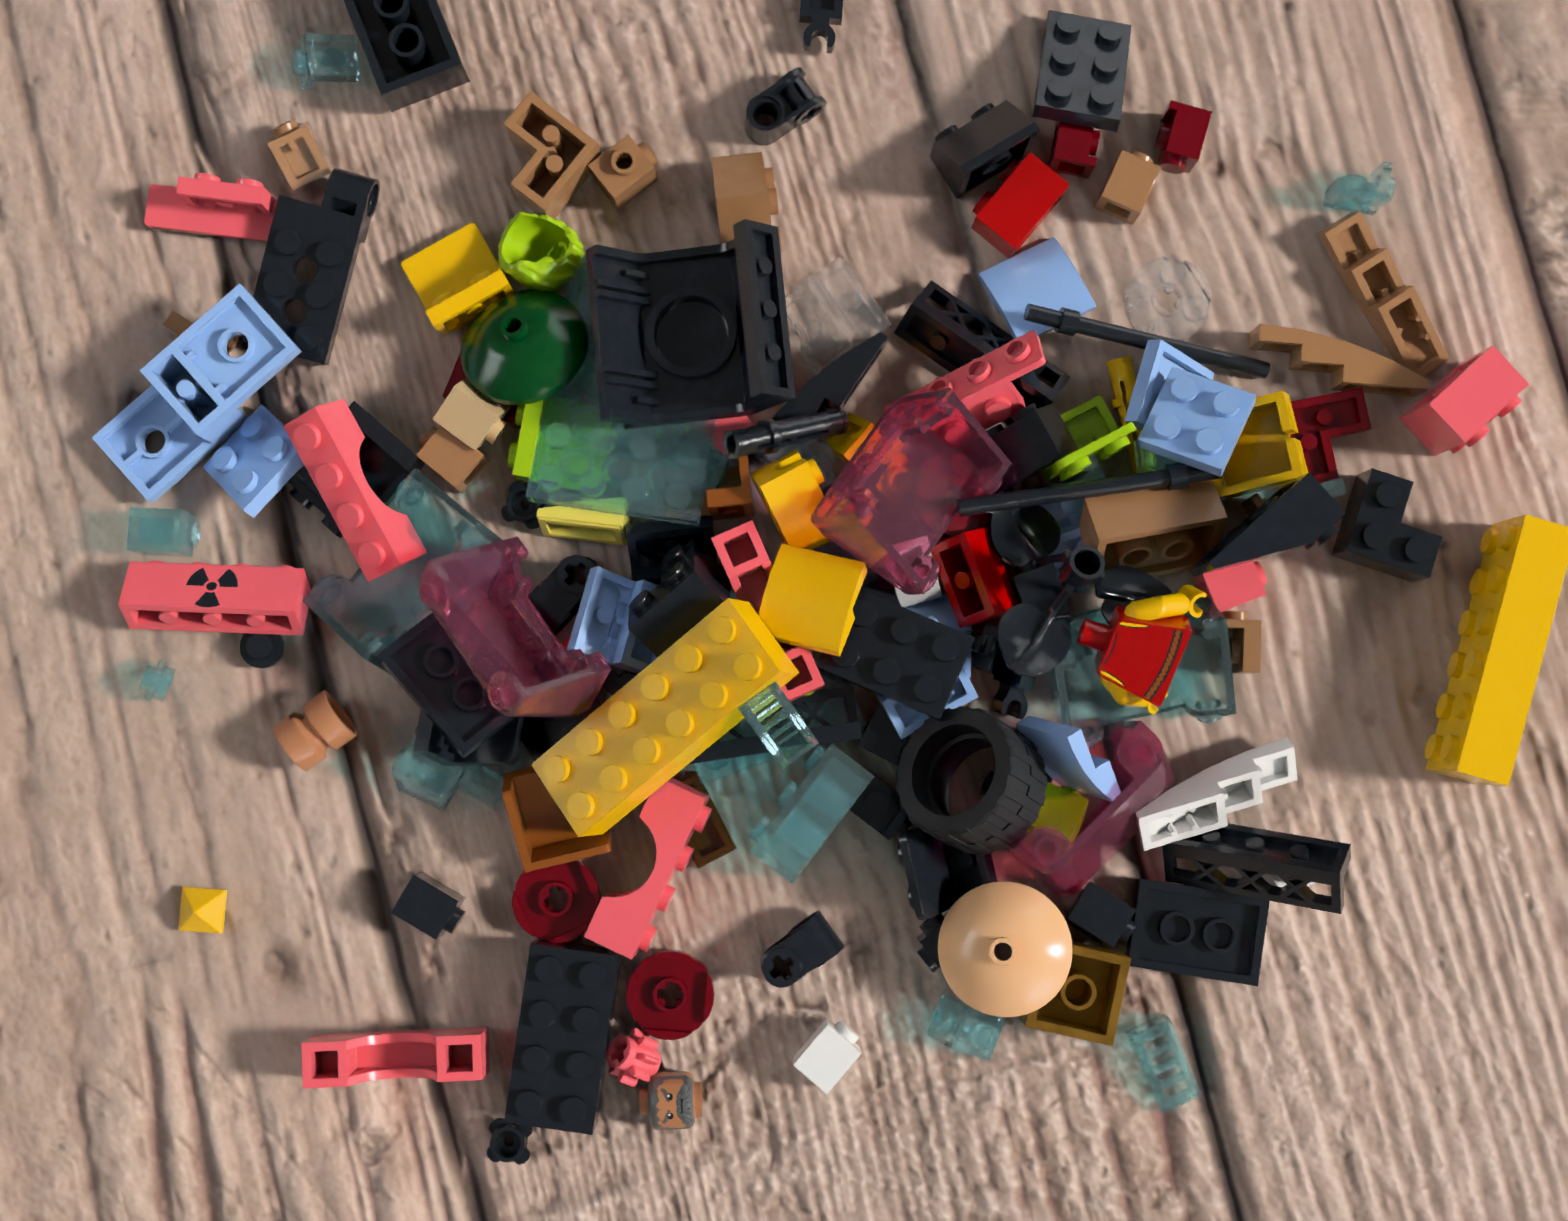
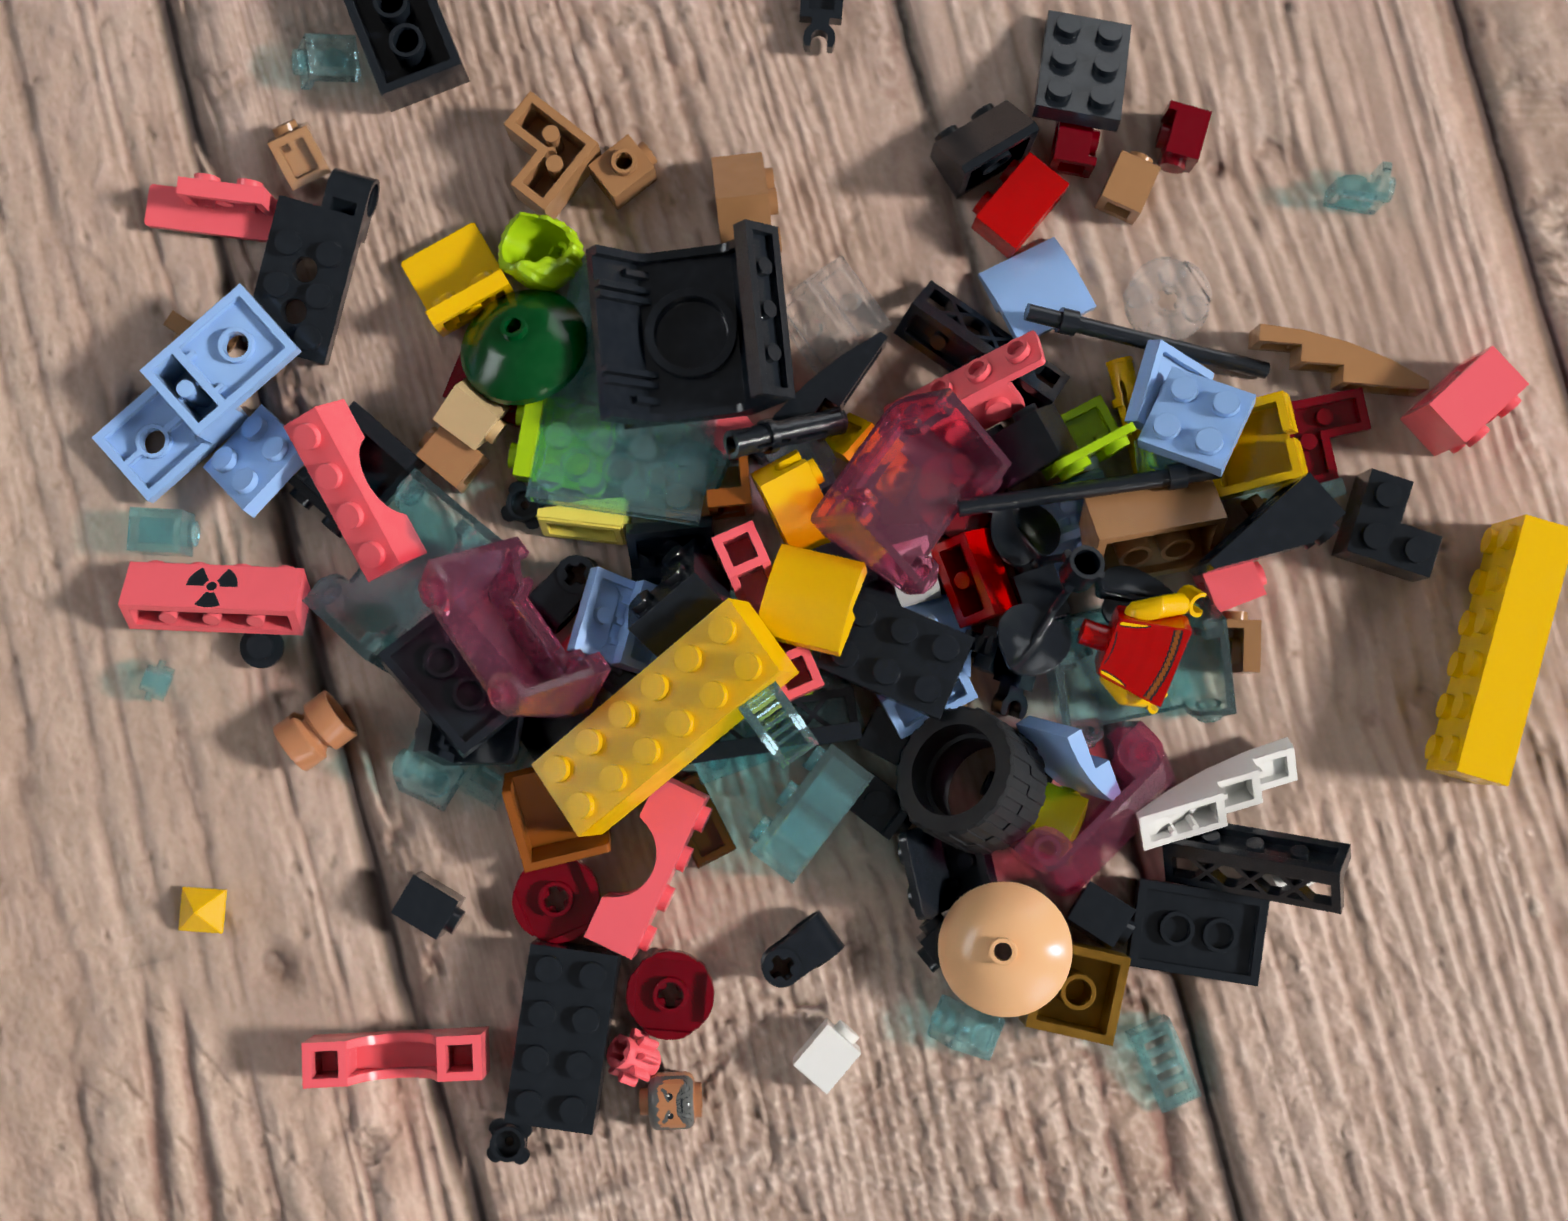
(788, 102): black piece -> none
(1382, 296): medium nougat slope -> none

